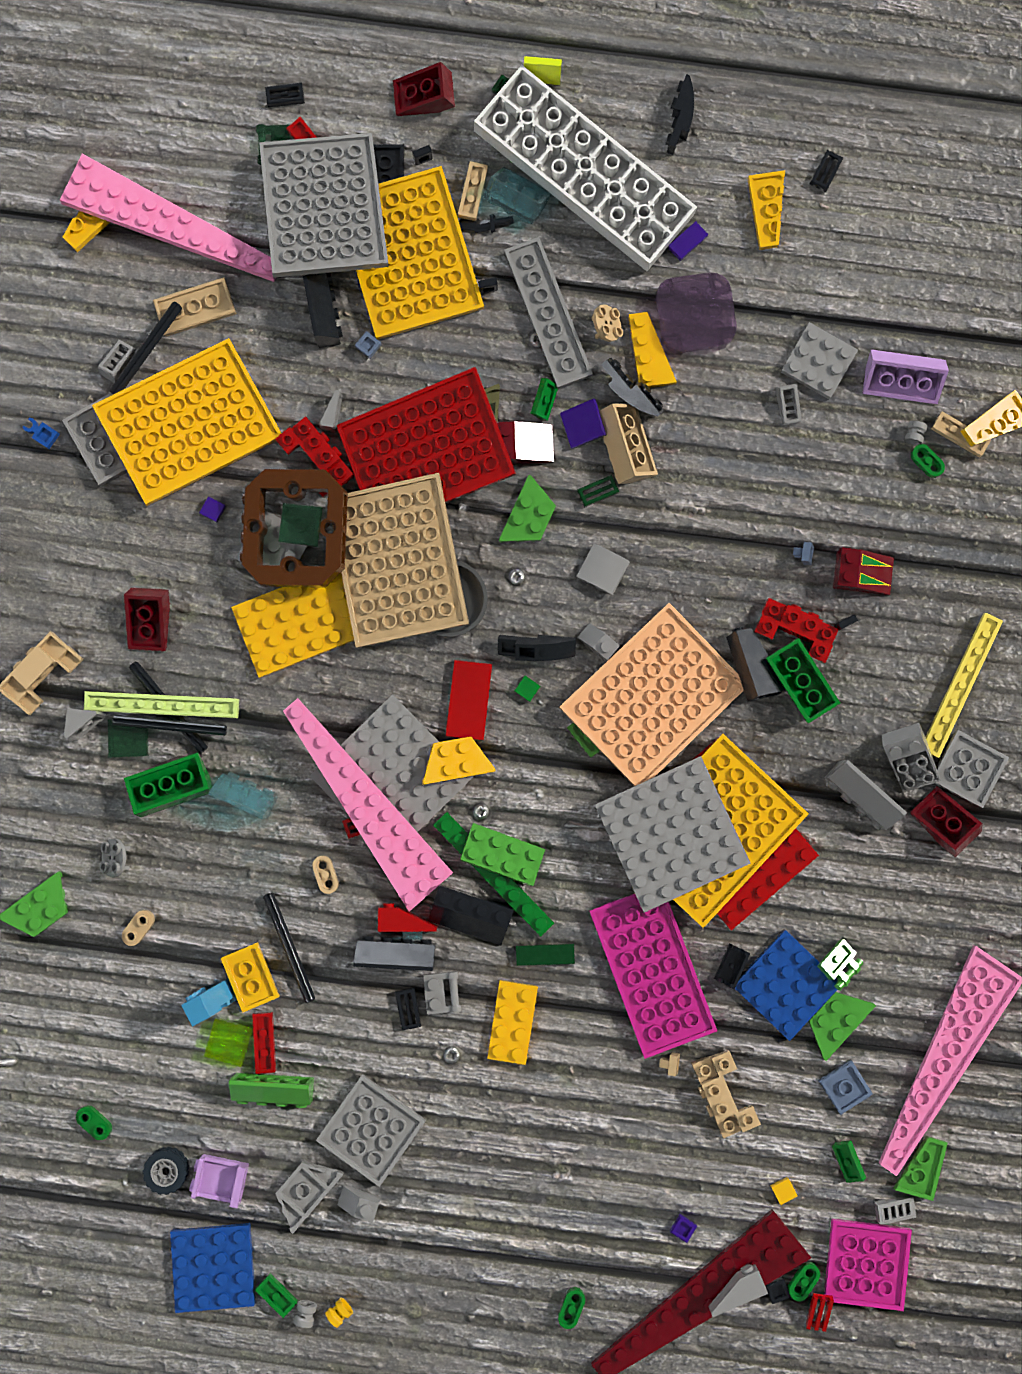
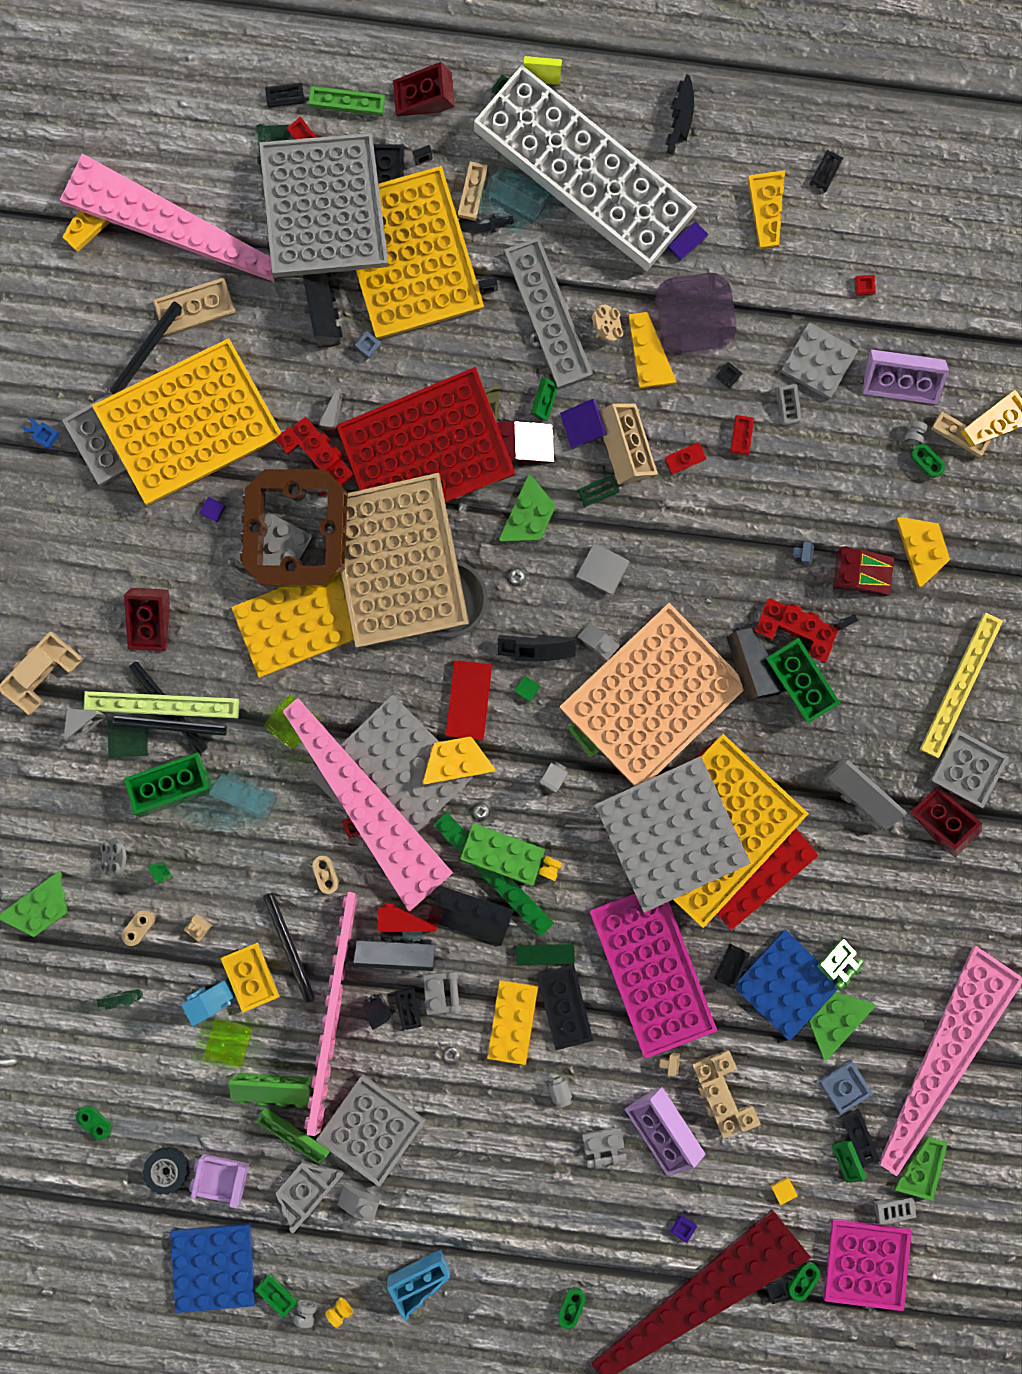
(105, 365): light grey slope -> none
(114, 999): none -> clear green plate
(160, 872): none -> green plate
(197, 927): none -> tan tile
(264, 1042): red plate -> none
(281, 727): none -> clear neon green slope
(292, 1136): none -> bright green plate
(300, 524): clear green tile -> none
(314, 1122): none -> bright pink wing
(347, 101): none -> bright green plate
(377, 1011): none -> black slope
(417, 1282): none -> dark azure wedge
(550, 868): none -> yellow wheel
(553, 777): none -> light grey slope
(560, 1092): none -> light grey brick
(564, 1006): none -> black tile
(603, 1141): none -> light grey plate
(637, 395): slope -> none
(665, 1132): none -> lavender slope
(685, 458): none -> red plate
(728, 375): none -> black tile
(741, 1289): light grey slope -> none
(742, 435): none -> red plate
(817, 1323): red tile -> none
(860, 1137): none -> black plate
(865, 285): none -> red tile
(910, 757): light grey slope -> none
(923, 547): none -> yellow wing

